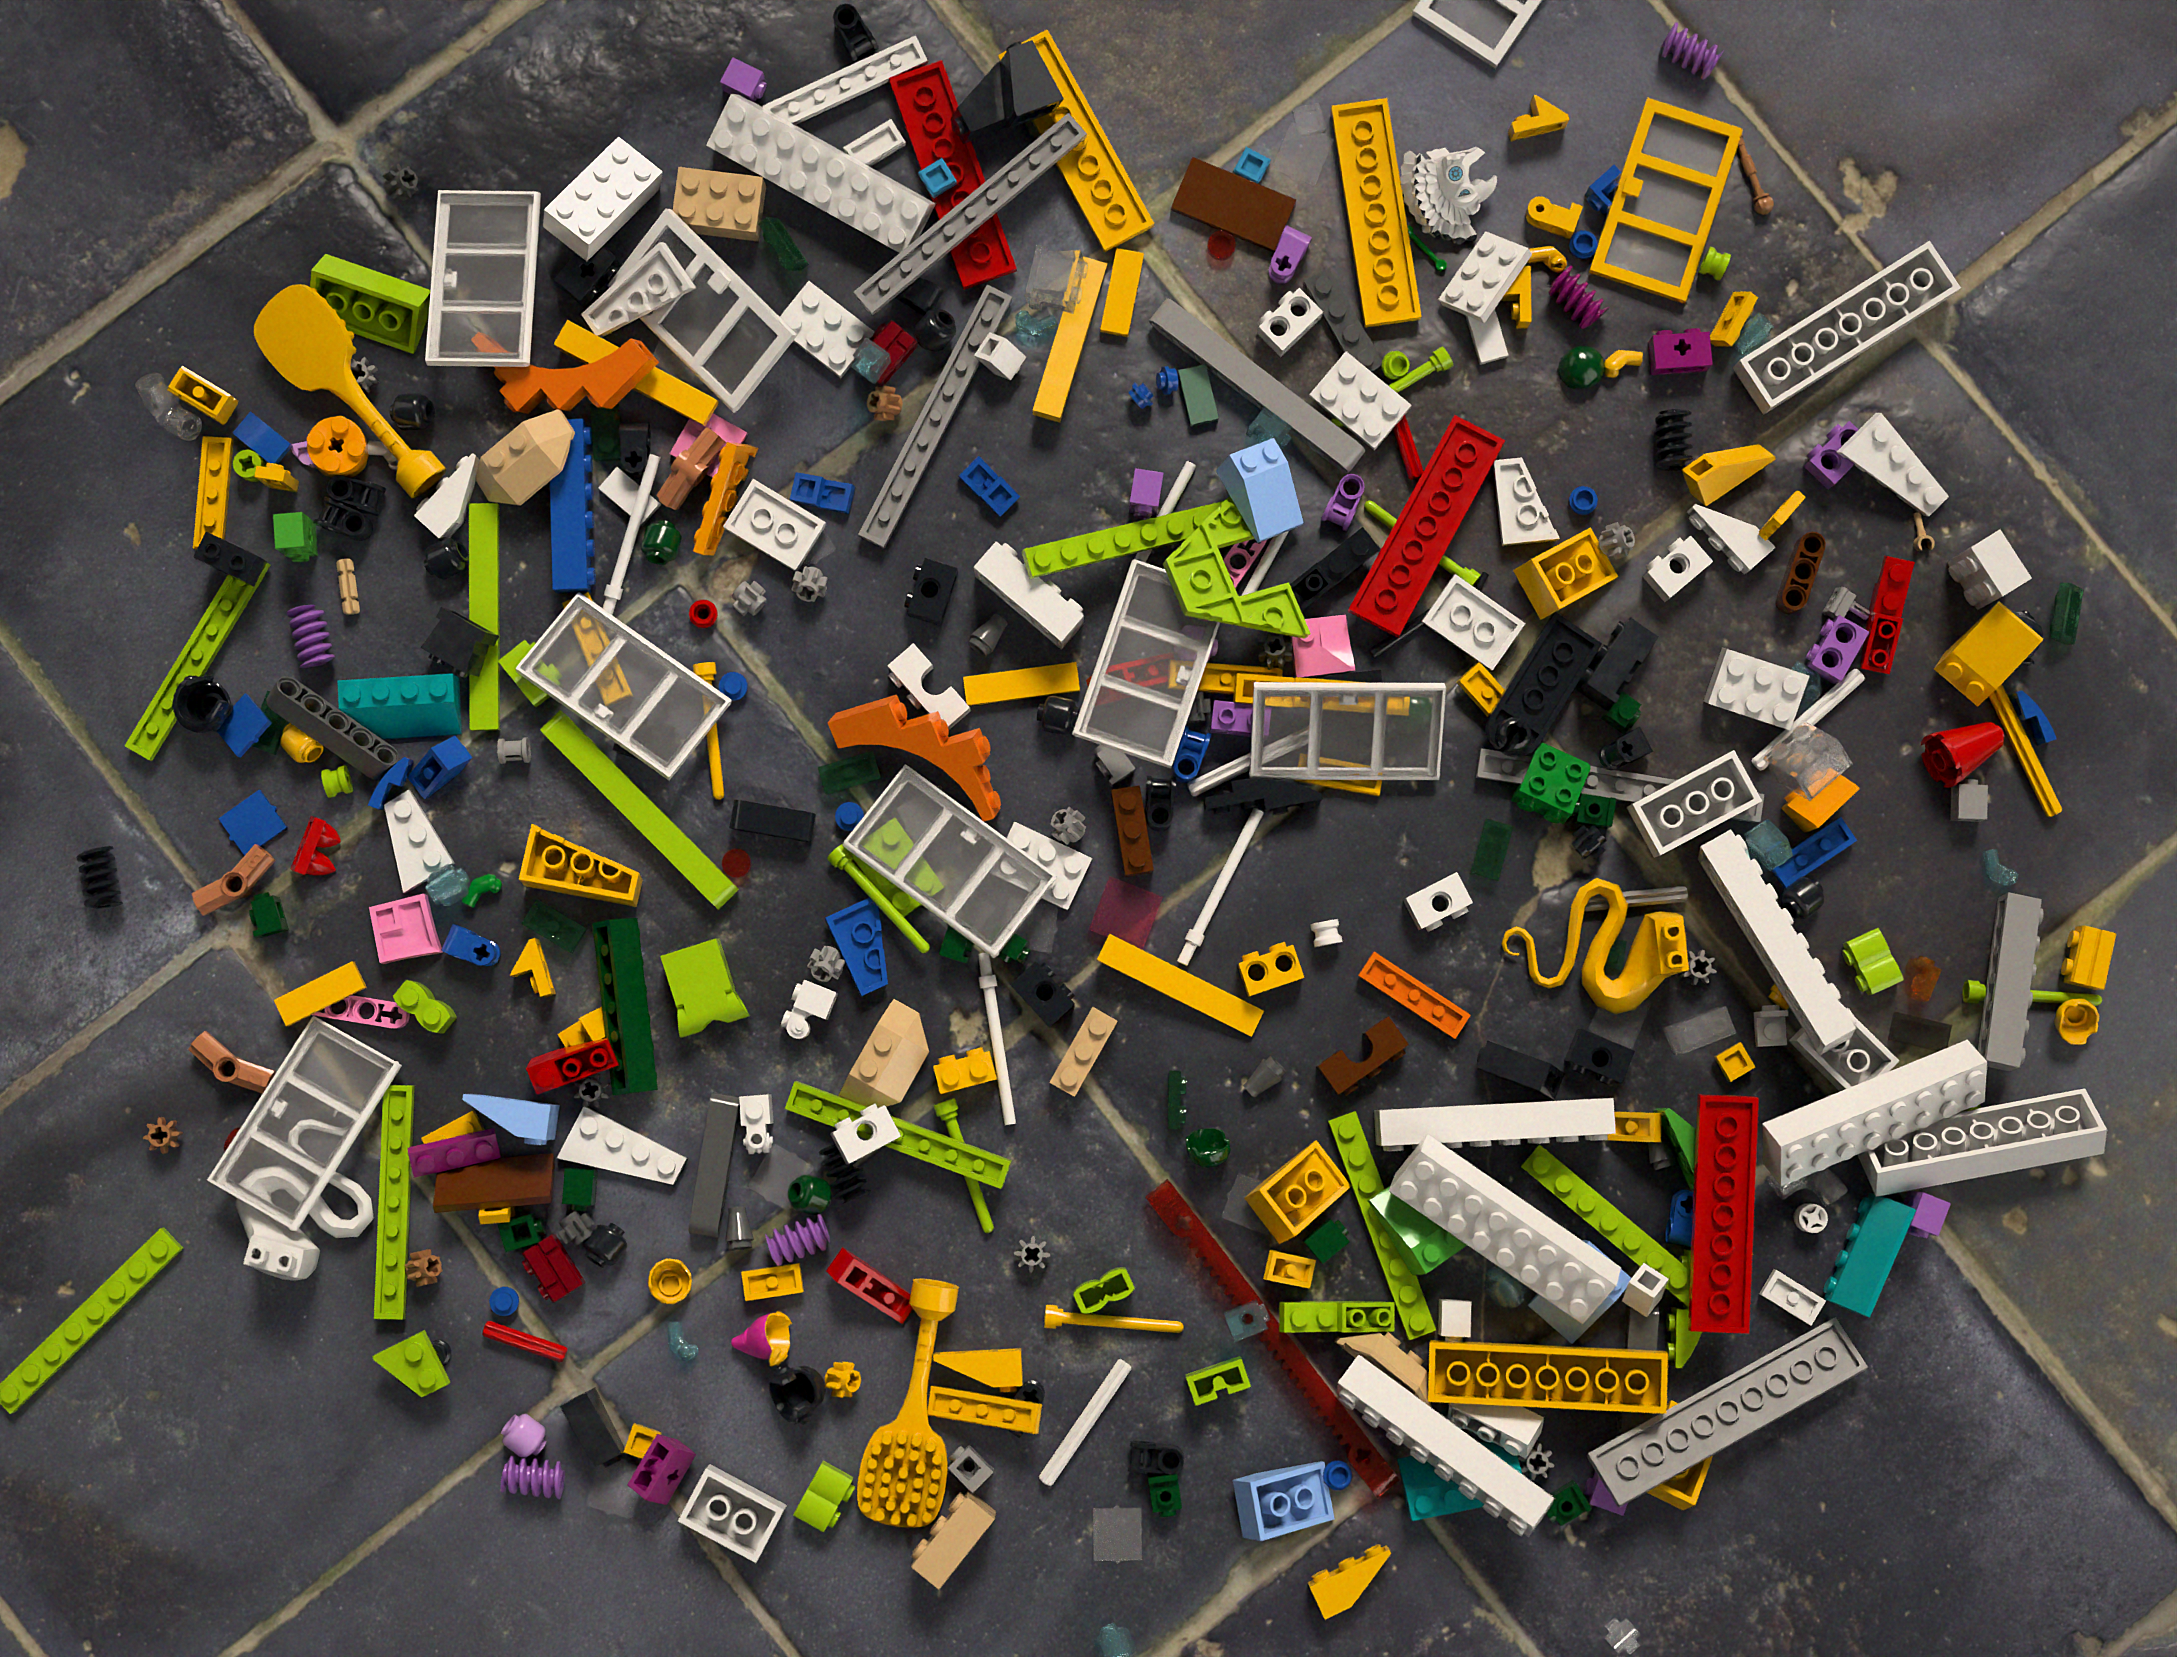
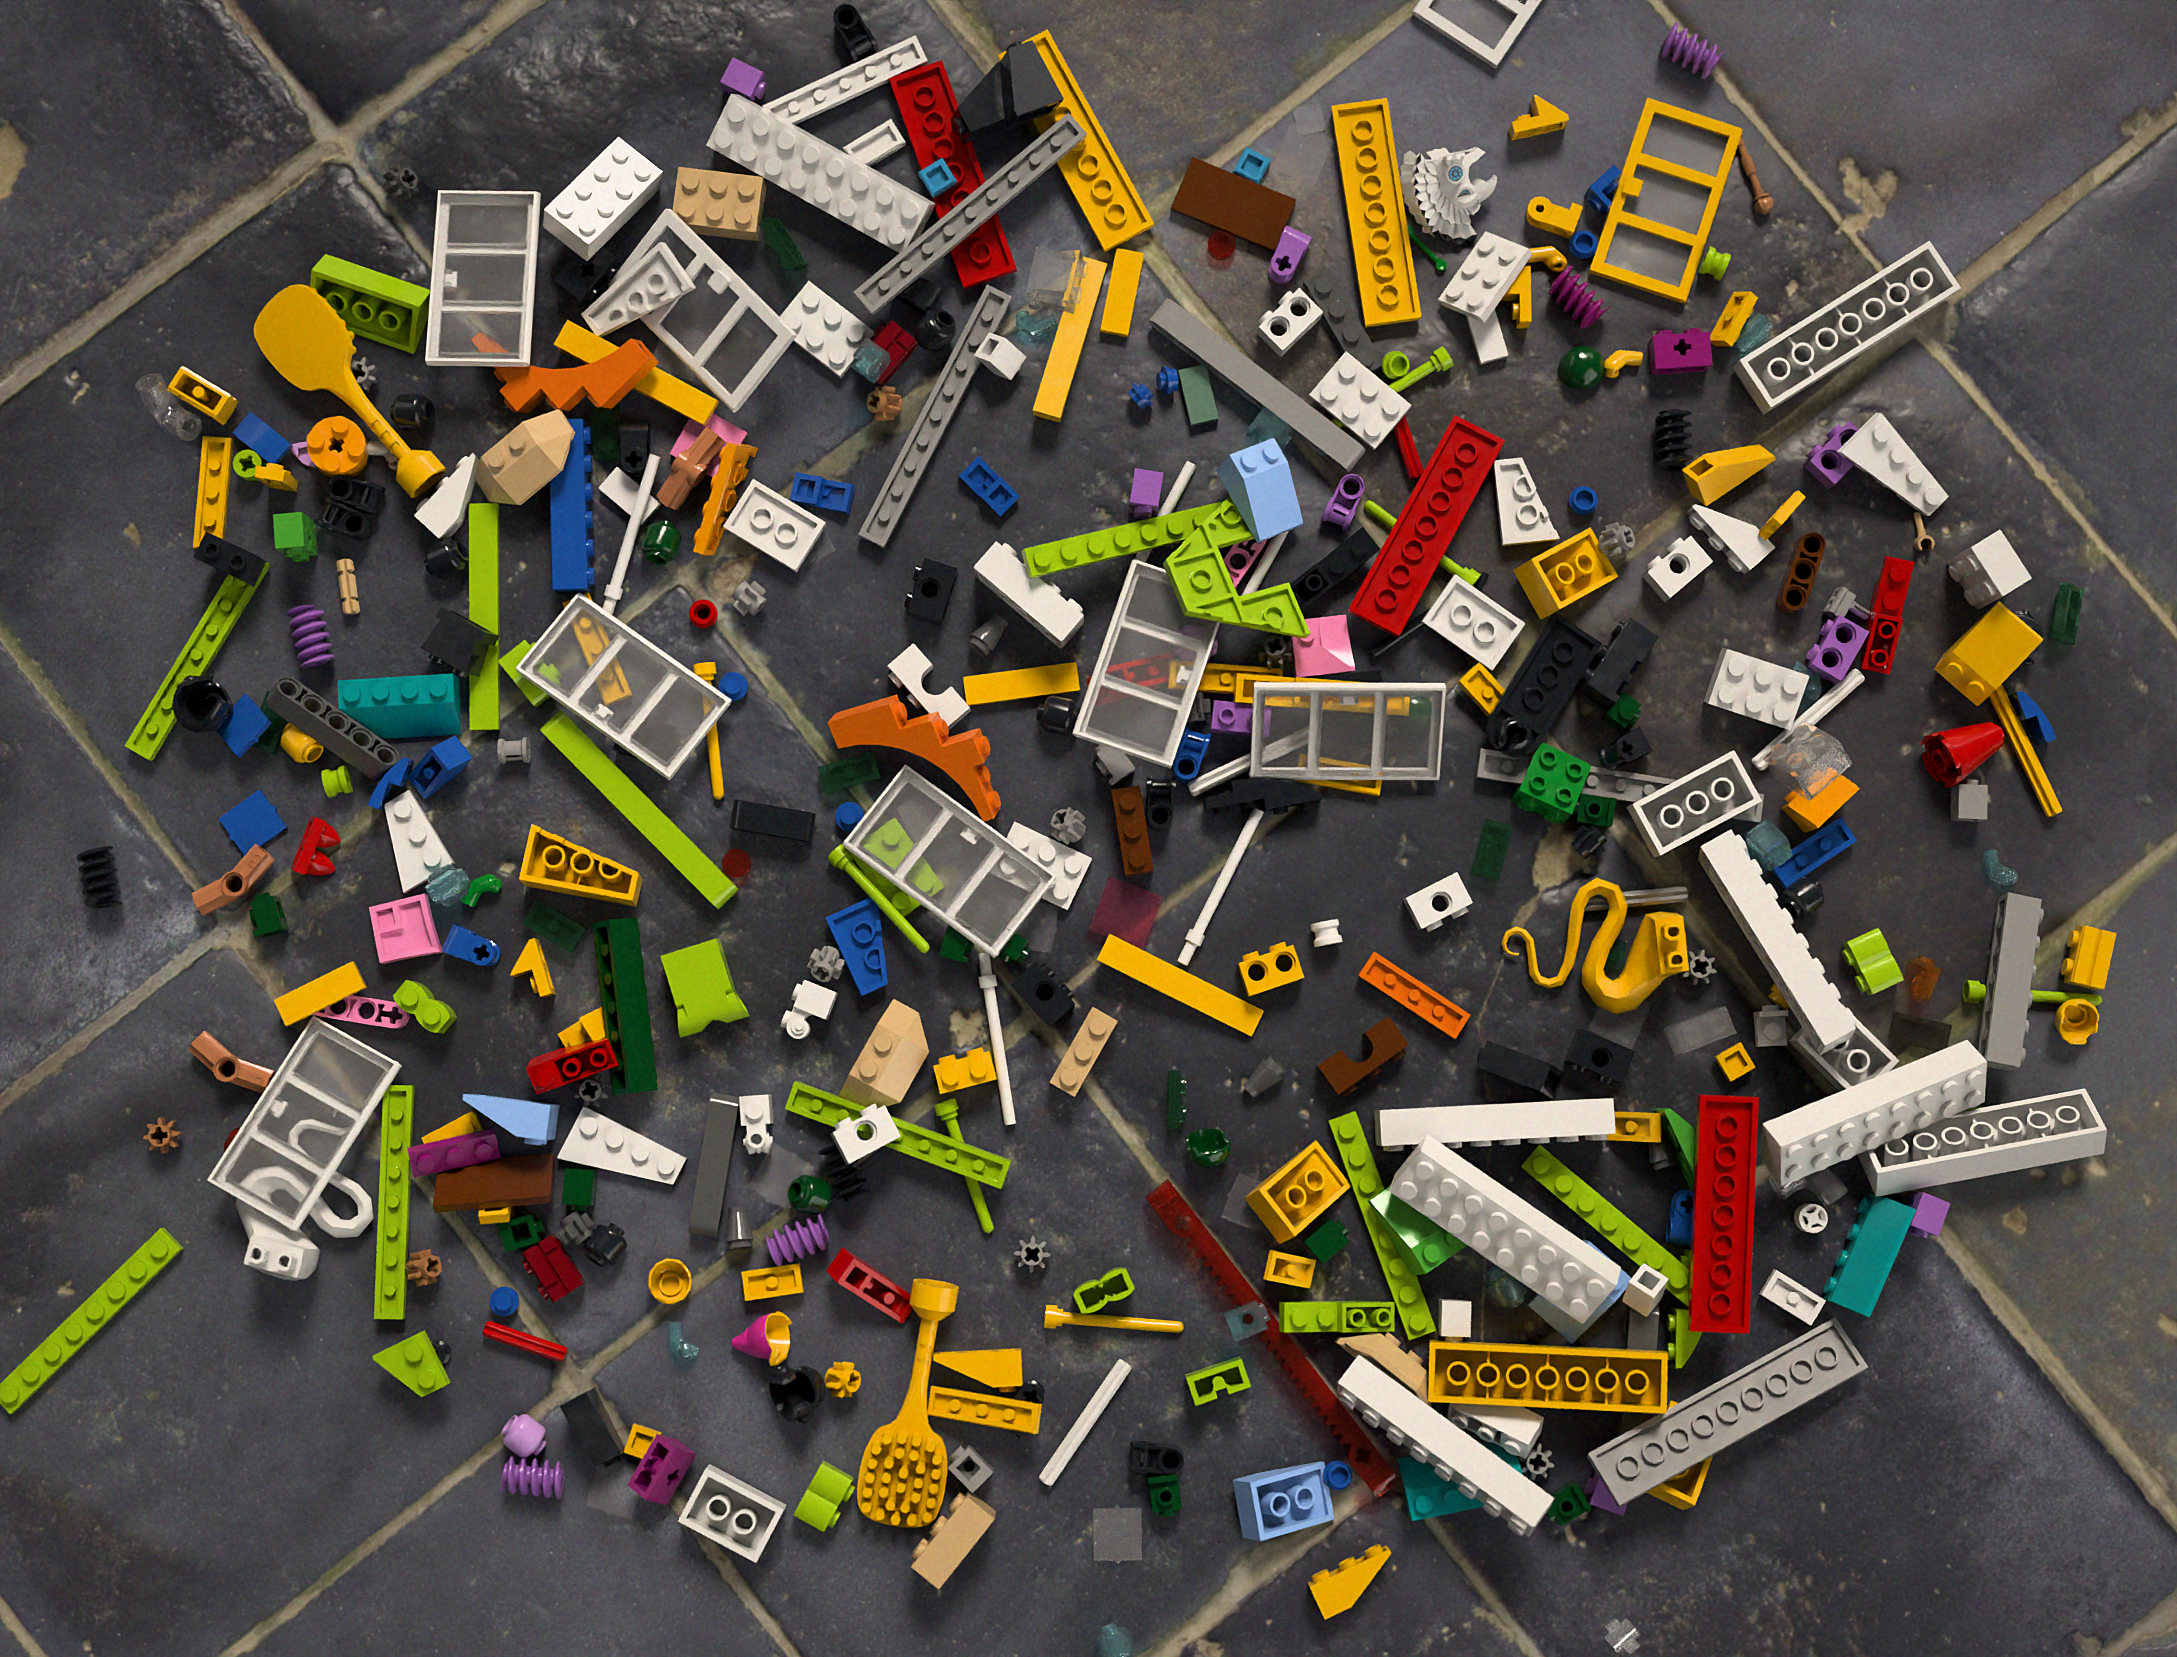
(809, 584): light grey gear -> none

